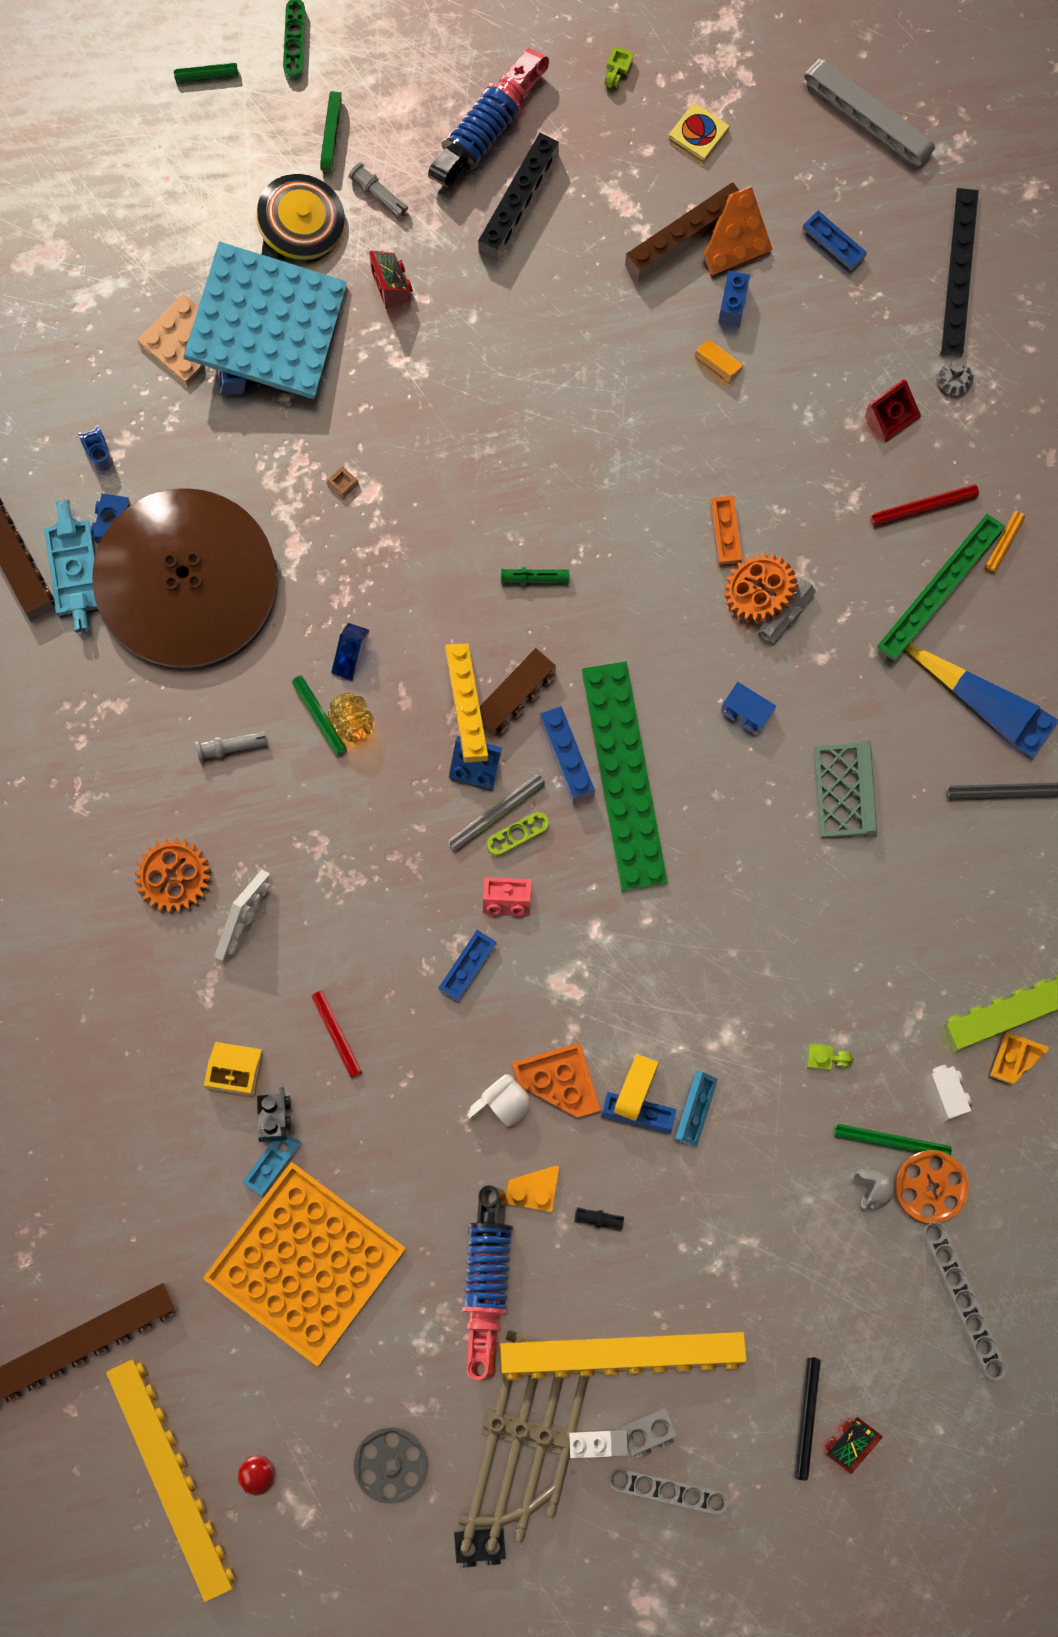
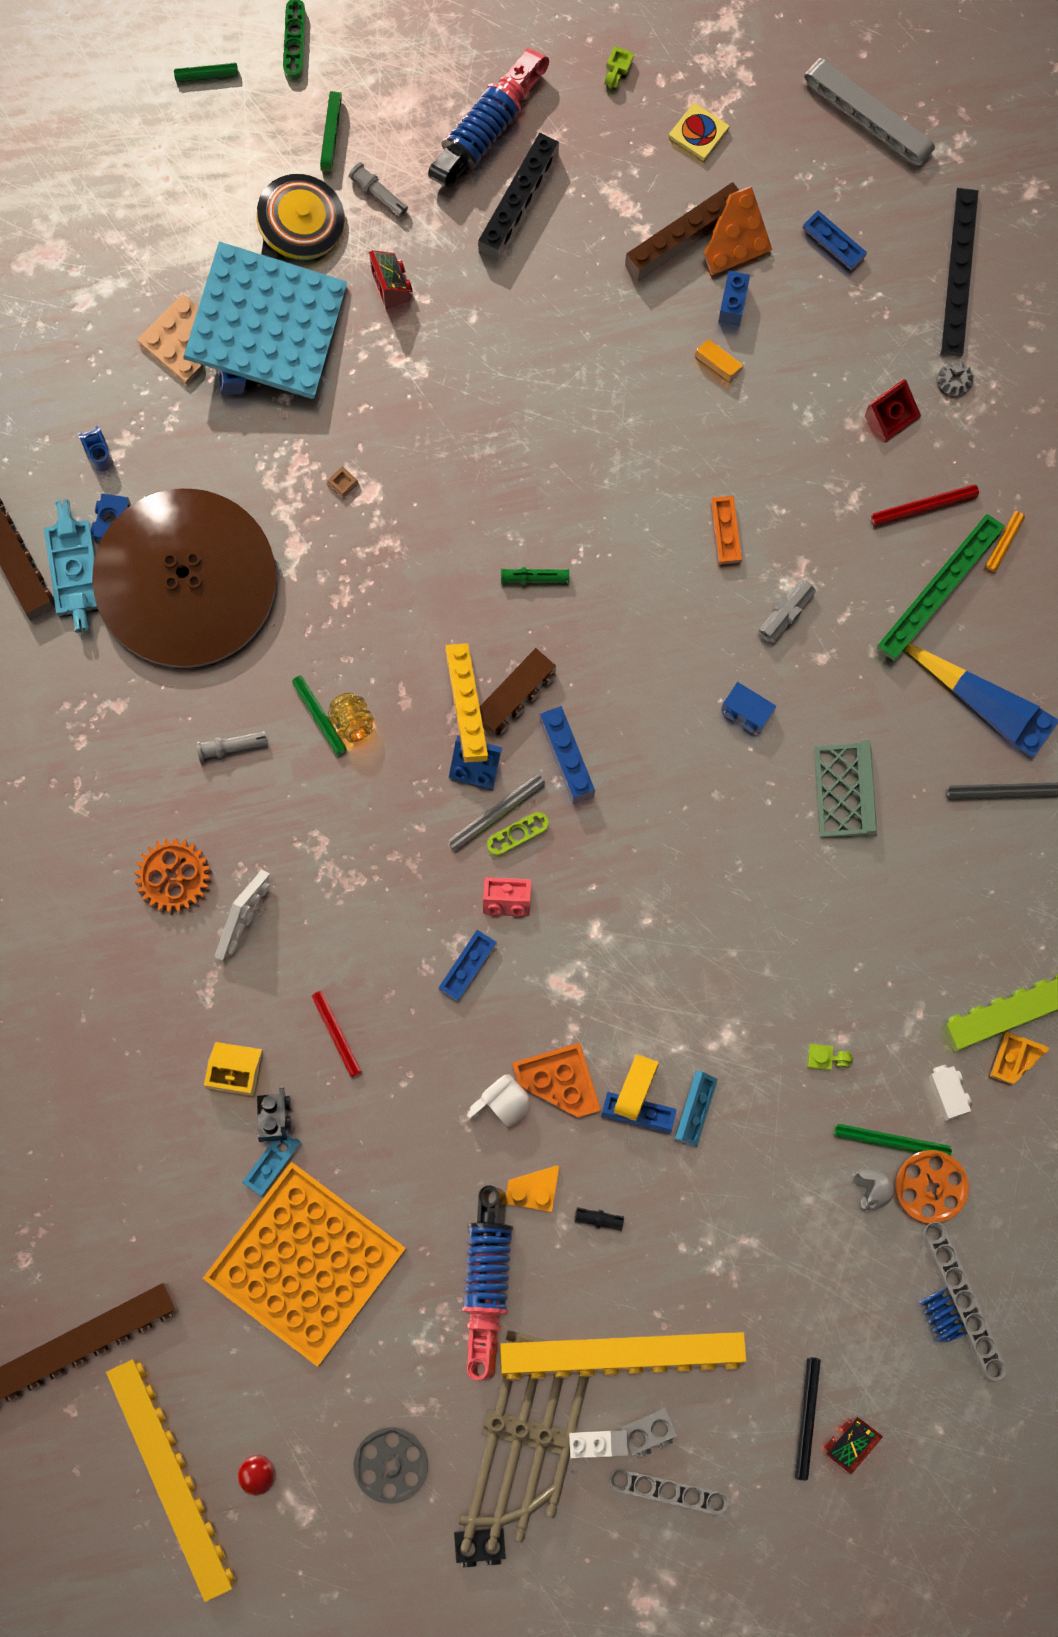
(350, 650): clear blue slope -> none
(624, 776): green plate -> none
(773, 571): orange gear -> none
(942, 1317): none -> blue piece

